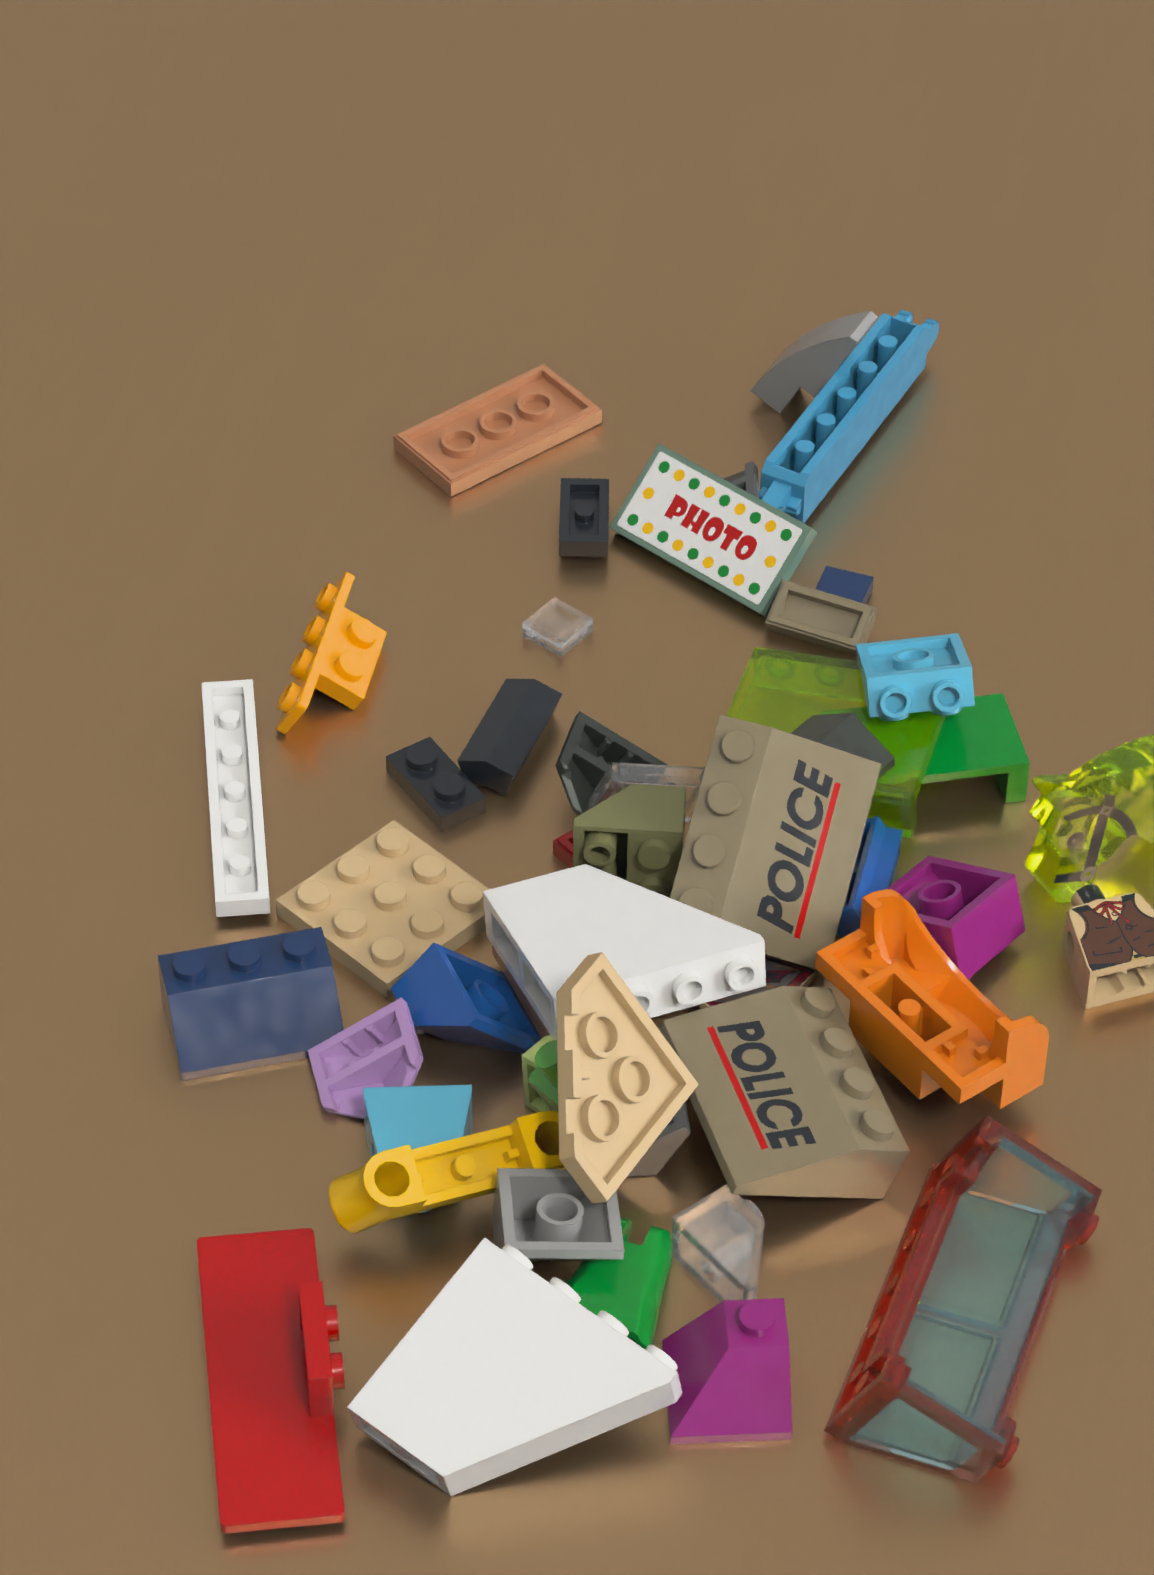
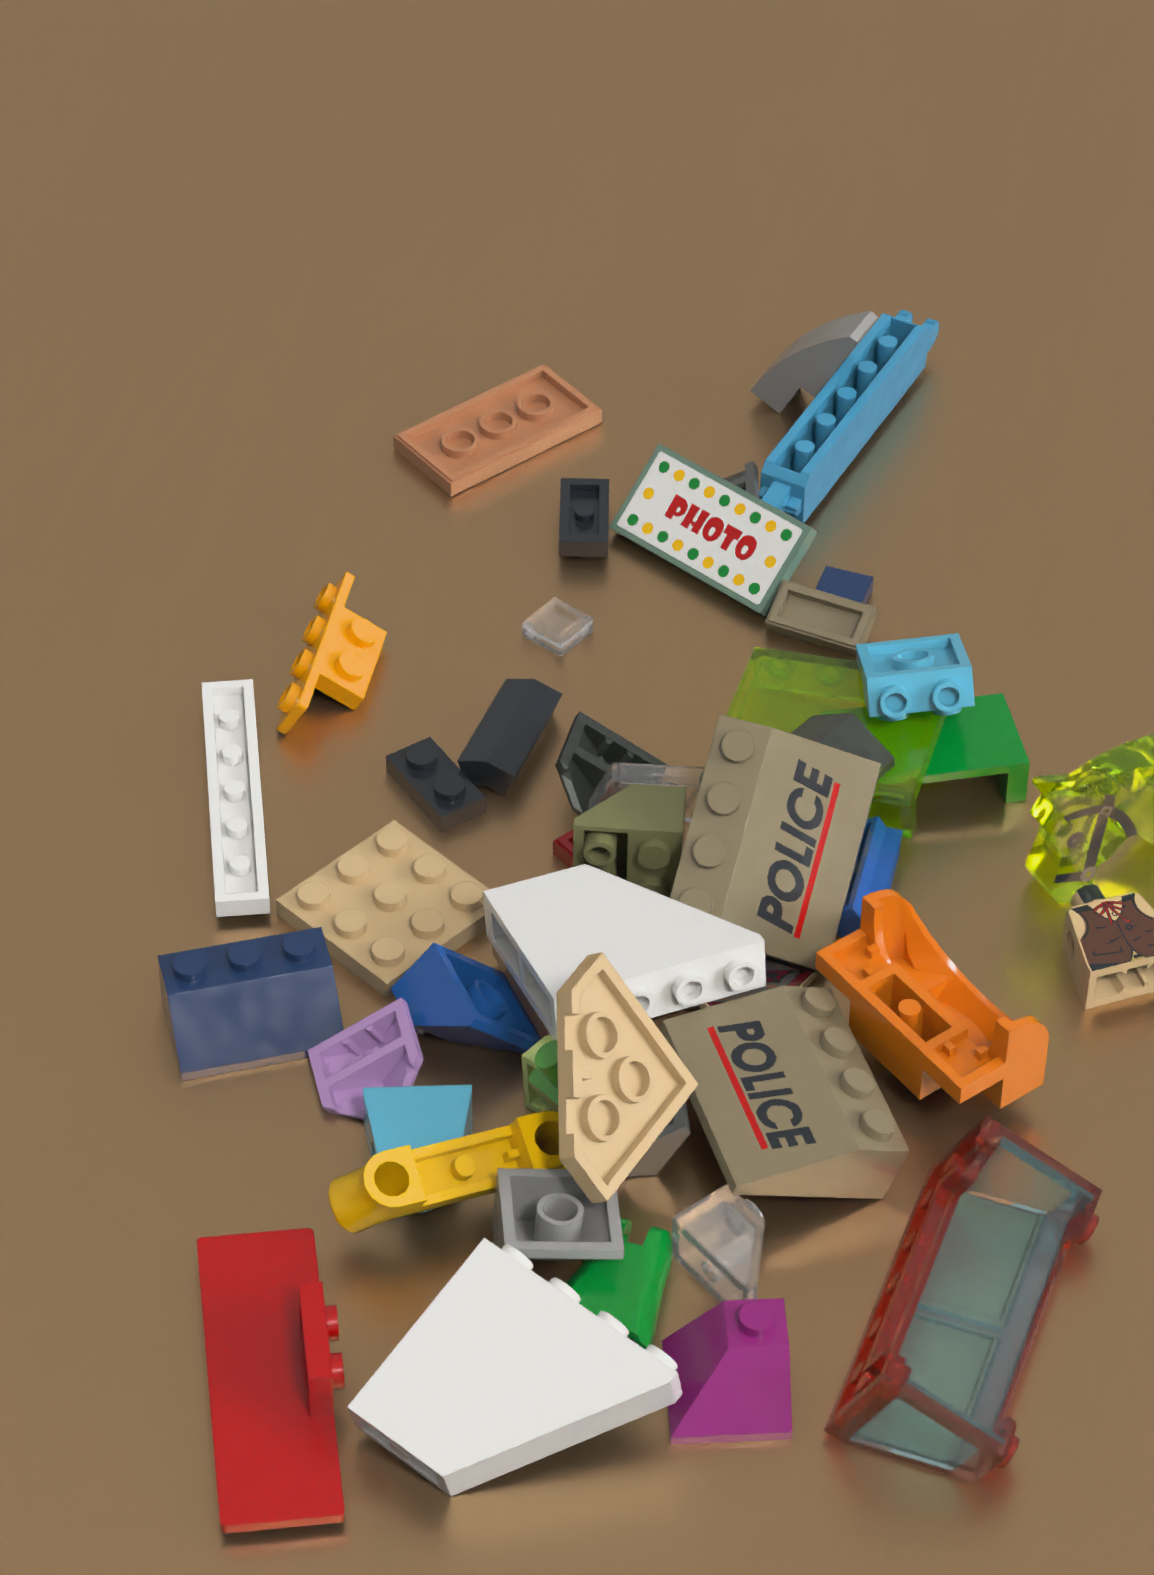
(964, 908): magenta slope -> none

